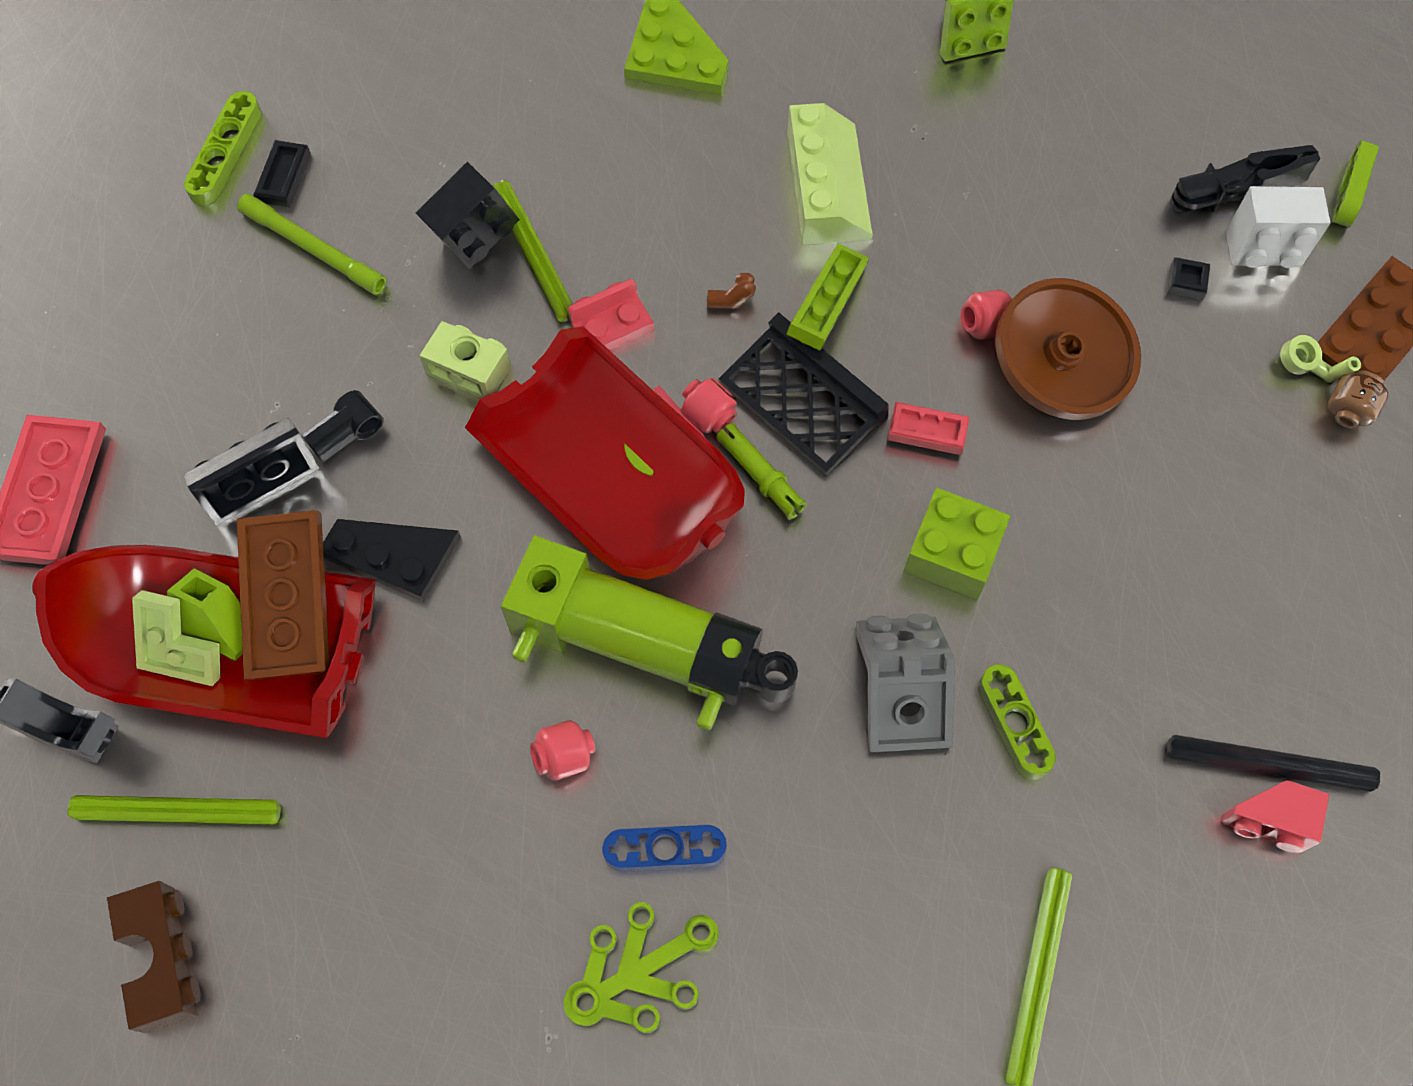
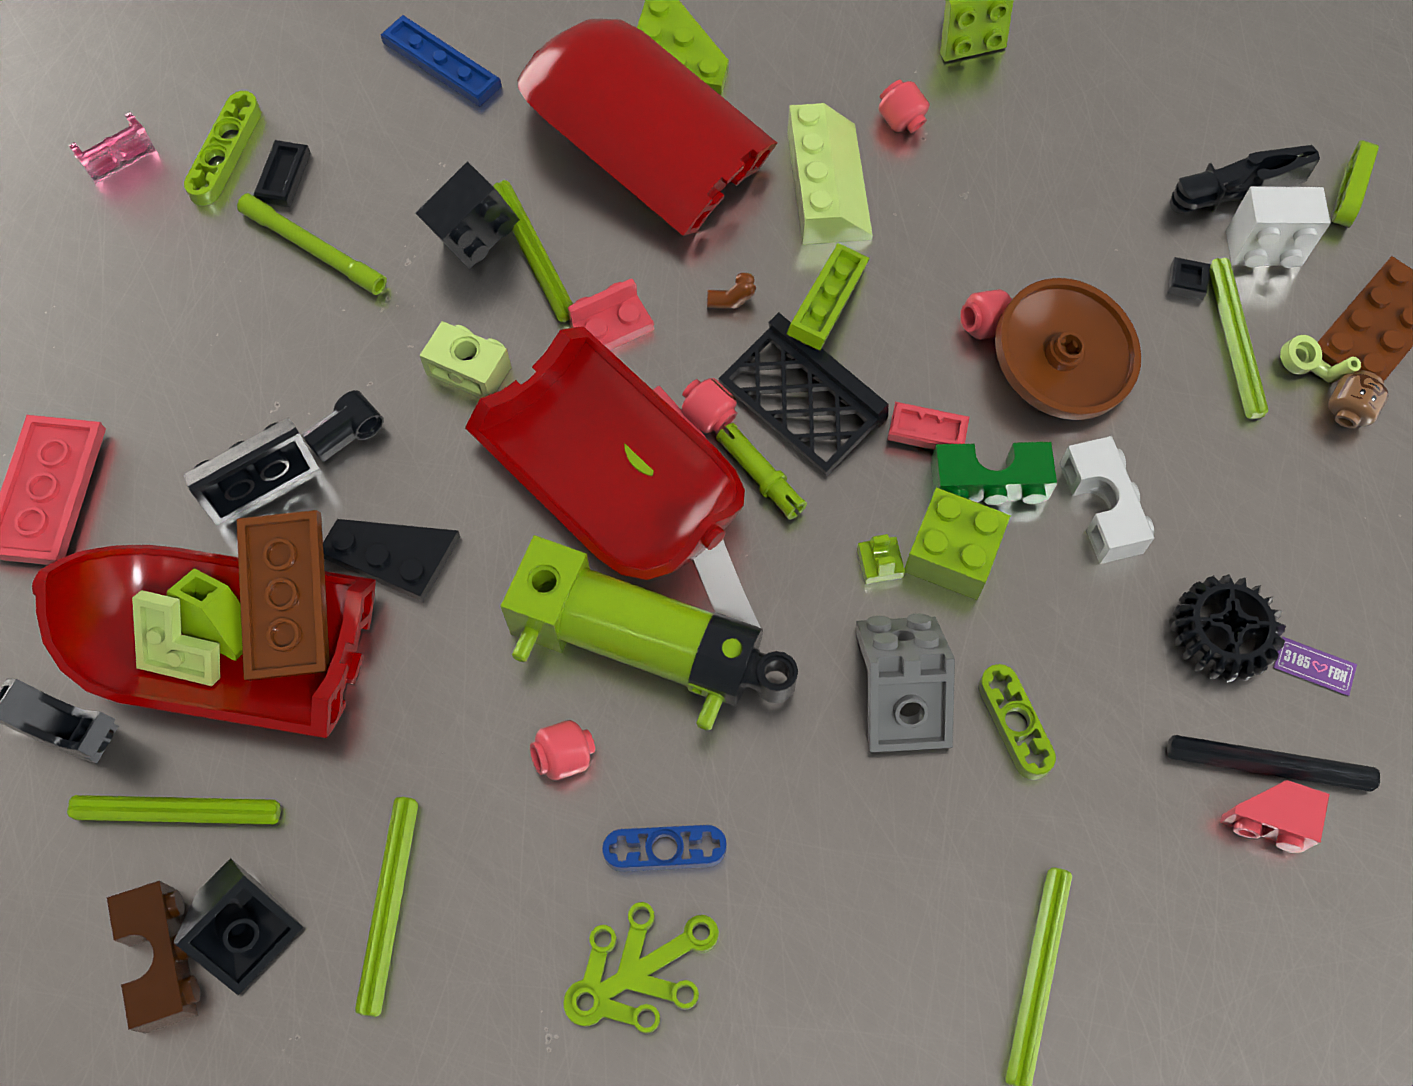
(115, 151): none -> clear pink hinge
(235, 927): none -> black slope
(386, 907): none -> lime axle
(441, 60): none -> blue tile
(644, 118): none -> red panel
(724, 585): none -> white sticker
(880, 559): none -> lime tile
(903, 106): none -> coral head
(1027, 476): none -> green arch
(1101, 470): none -> white arch
(1217, 638): none -> black gear
(1238, 339): none -> lime axle
(1316, 666): none -> medium lavender sticker

